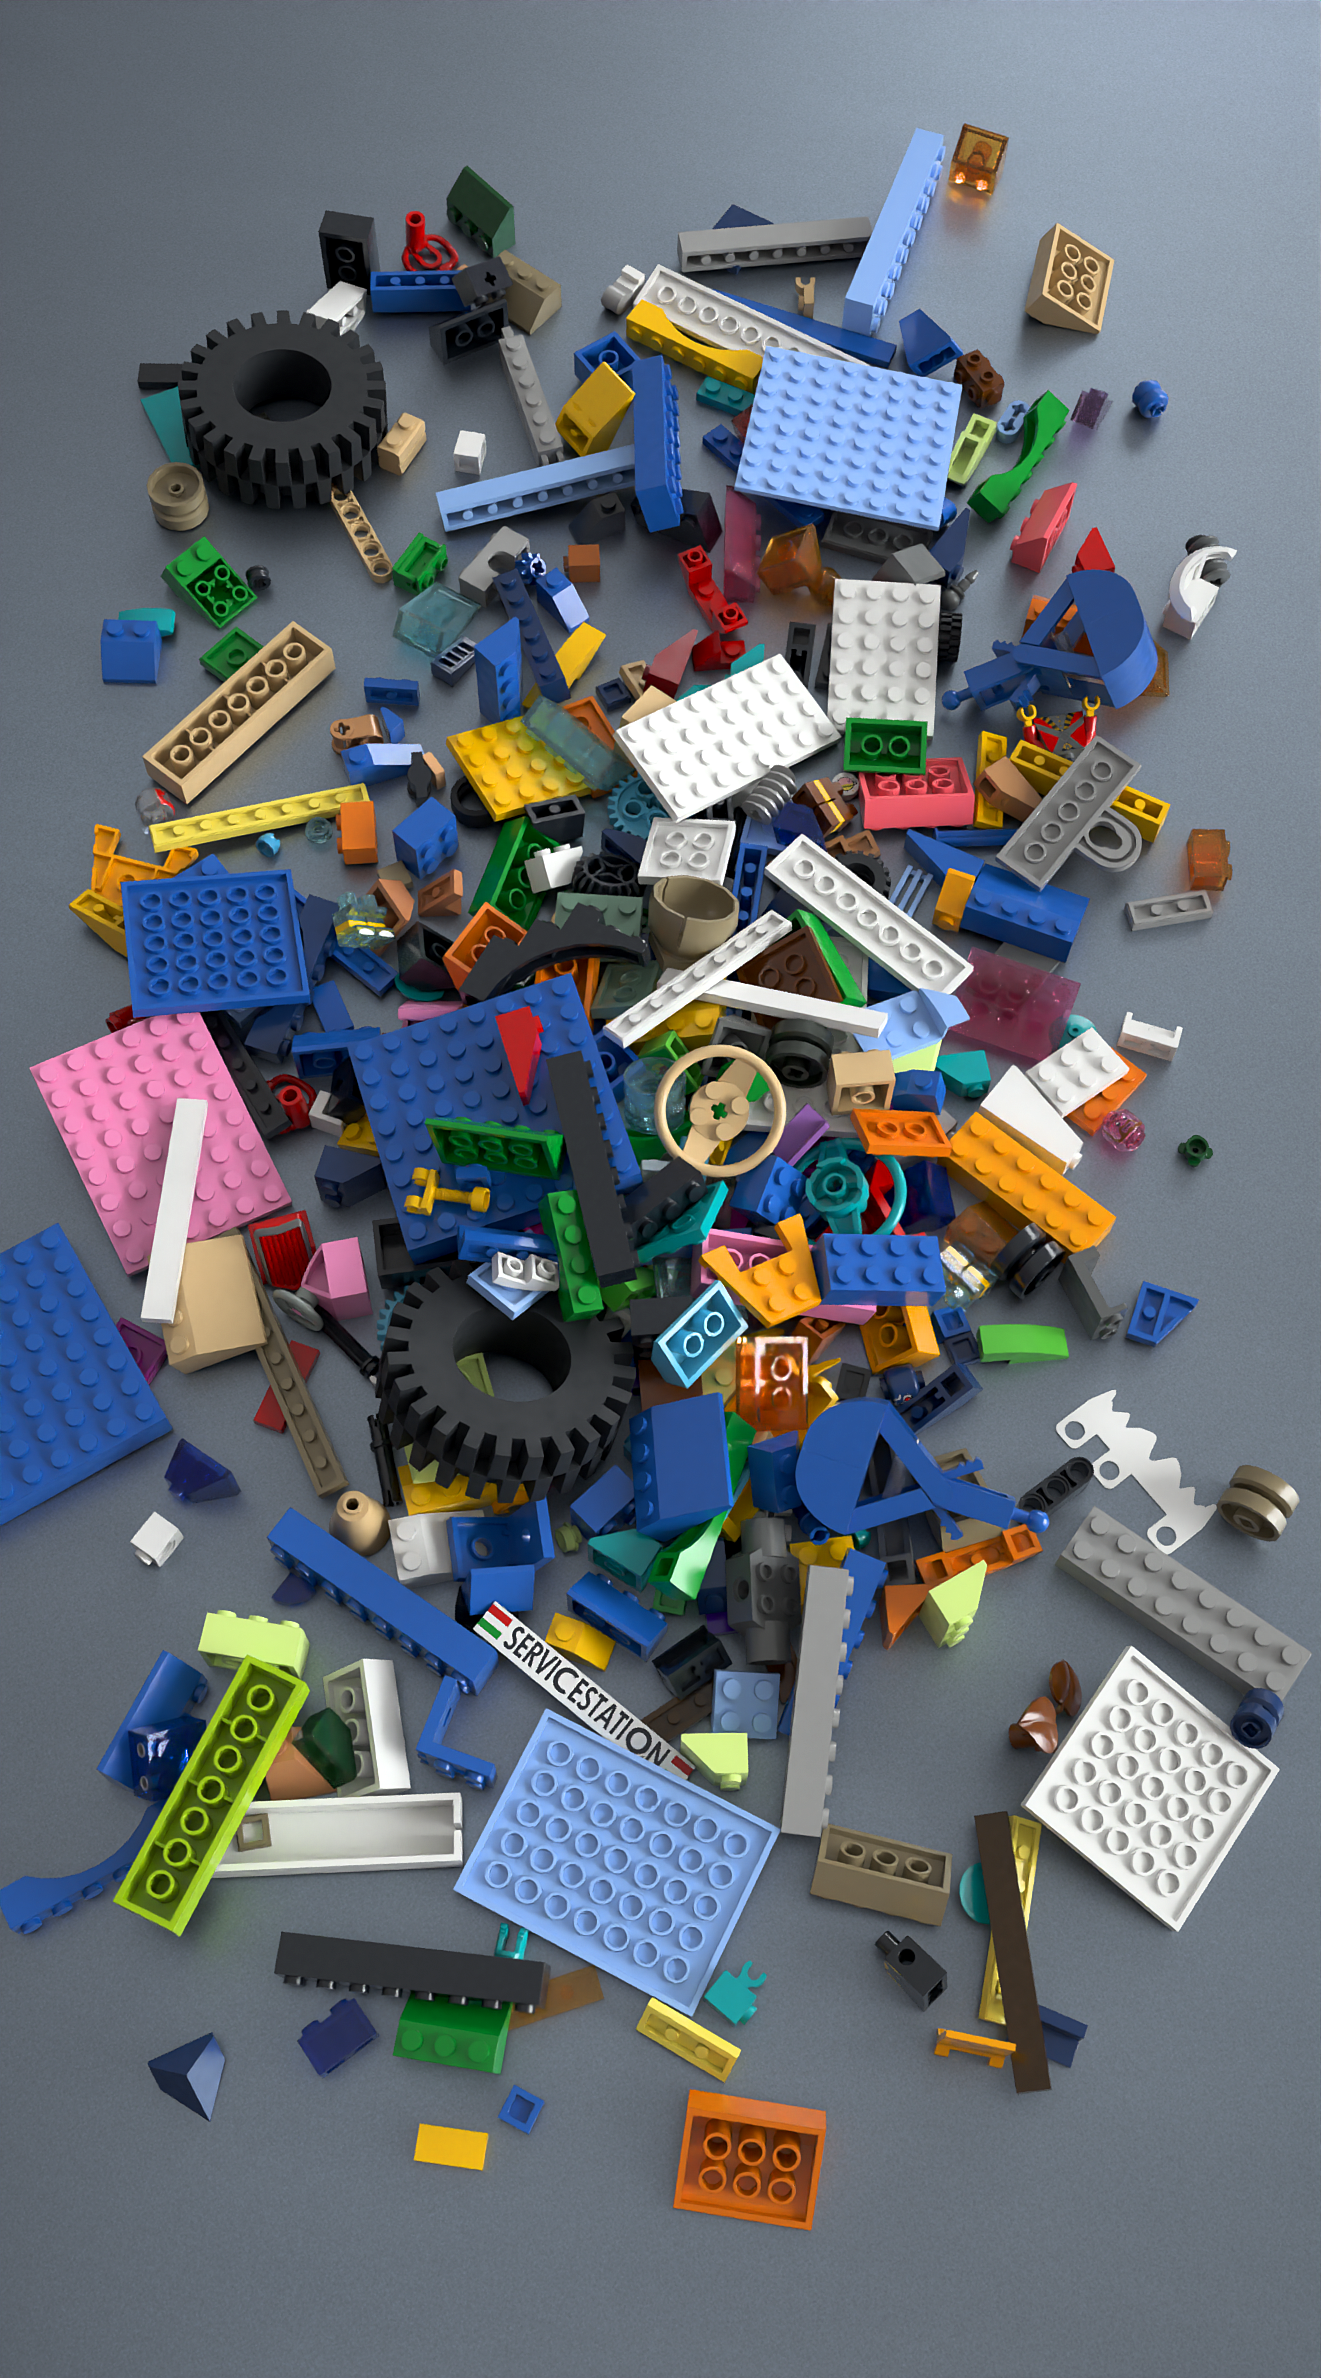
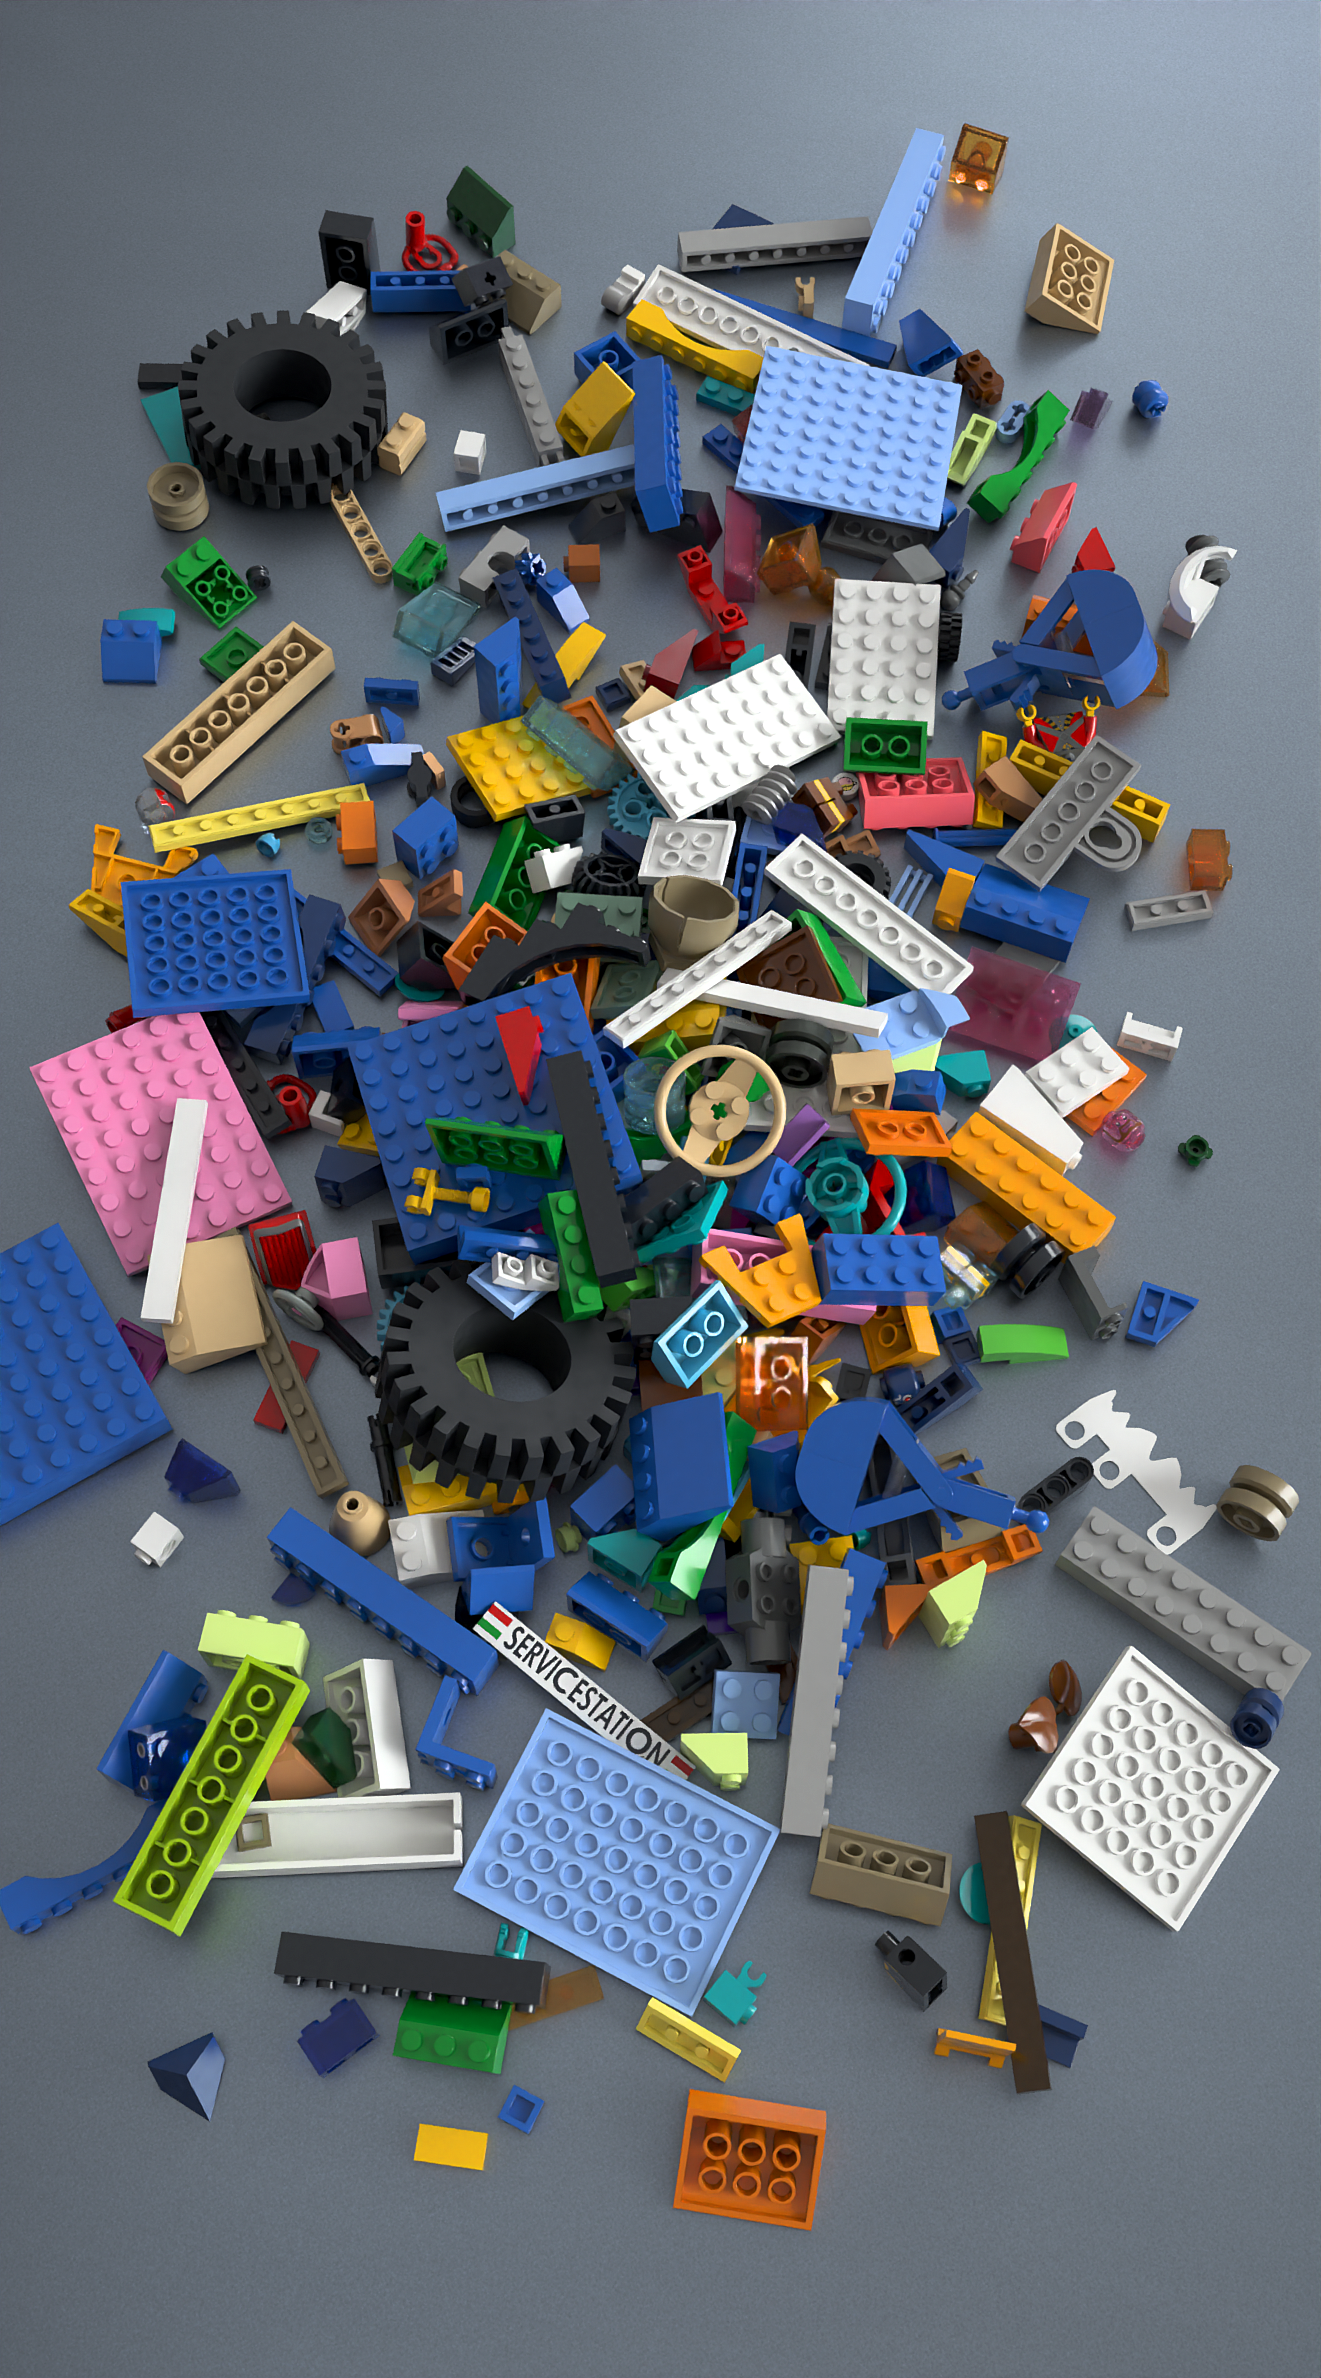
(361, 922): clear light blue hips -> none

